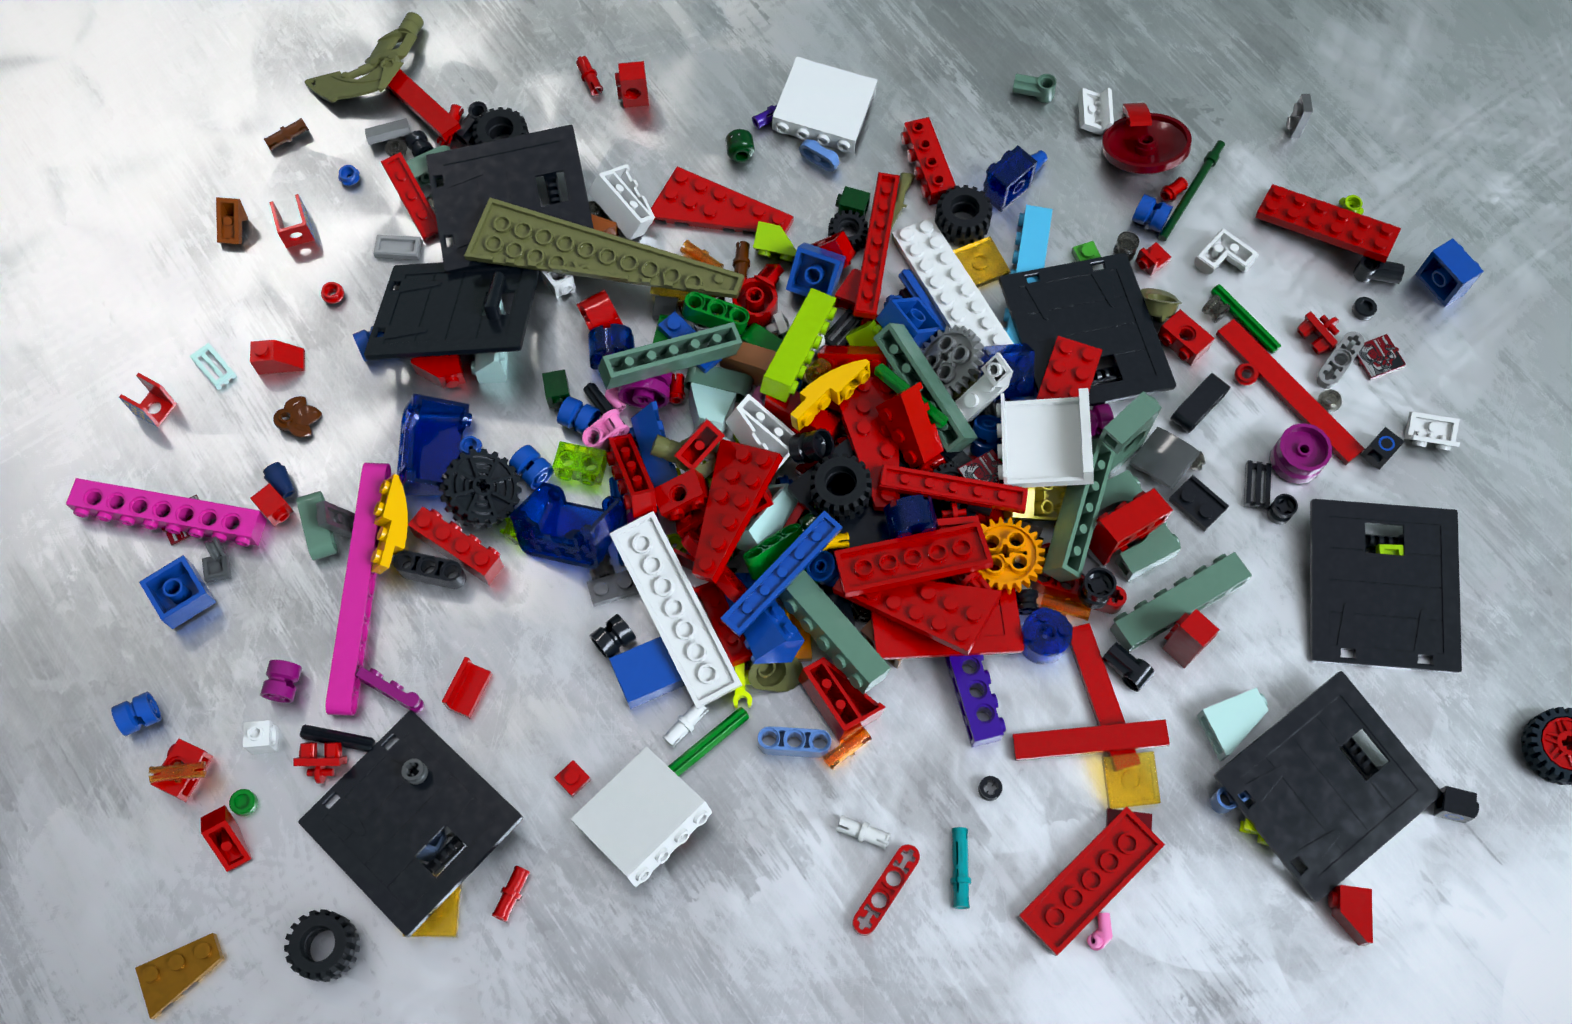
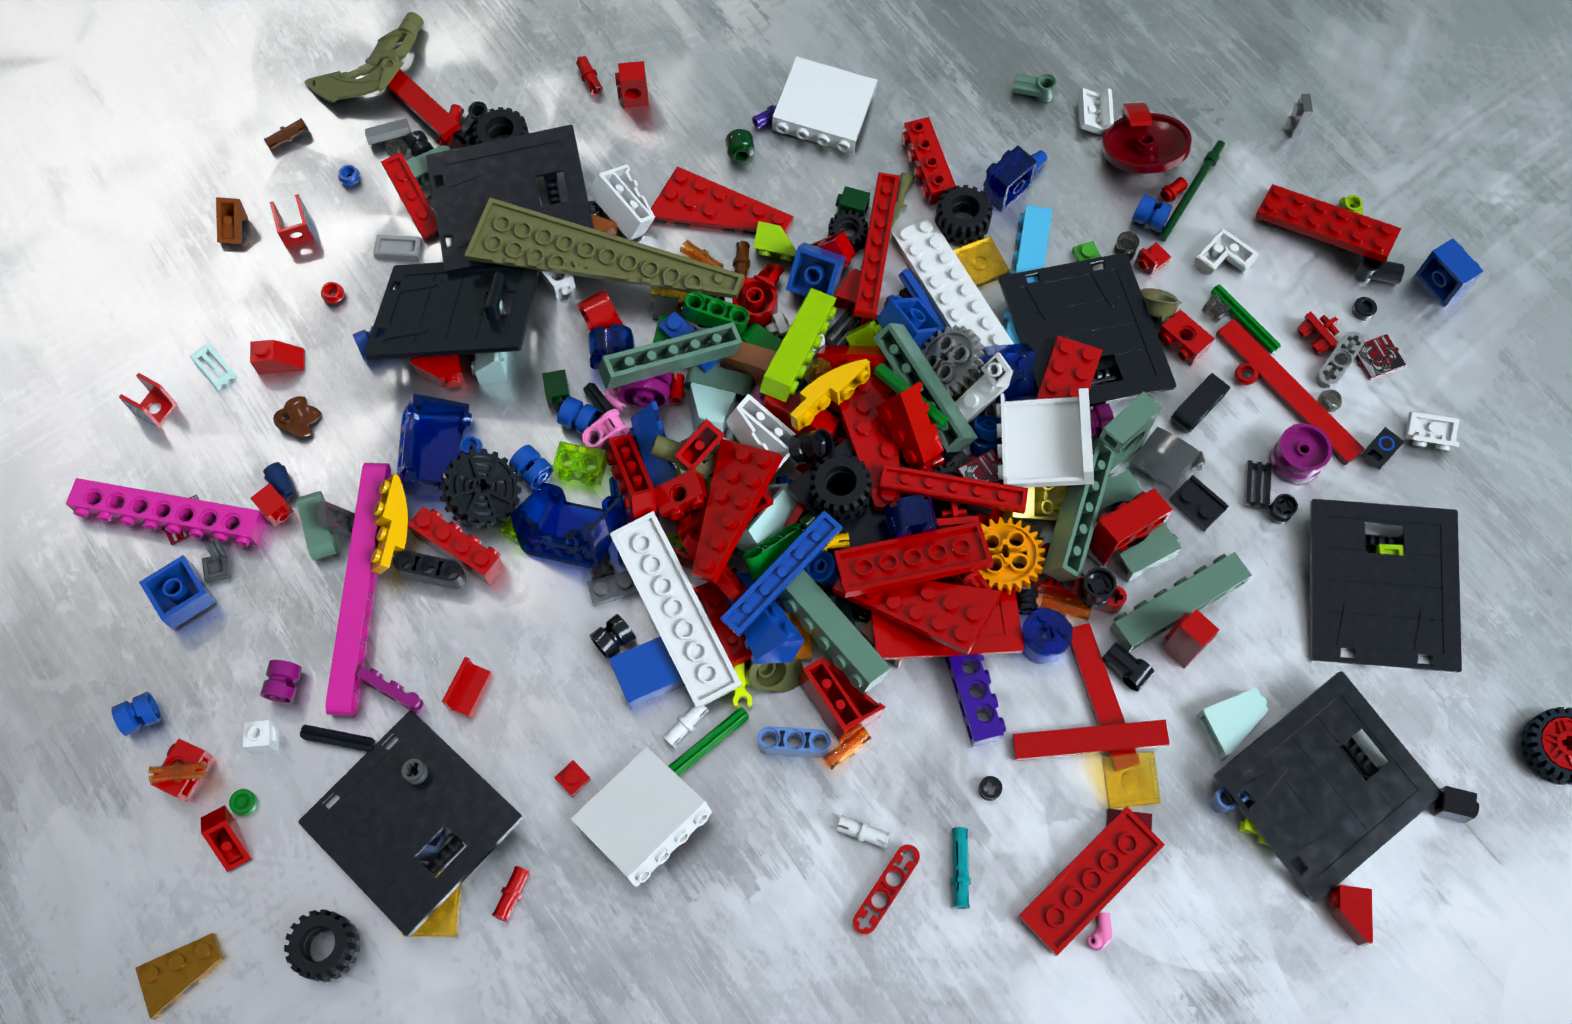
(309, 757): red hips -> none
(819, 155): medium blue plate -> none

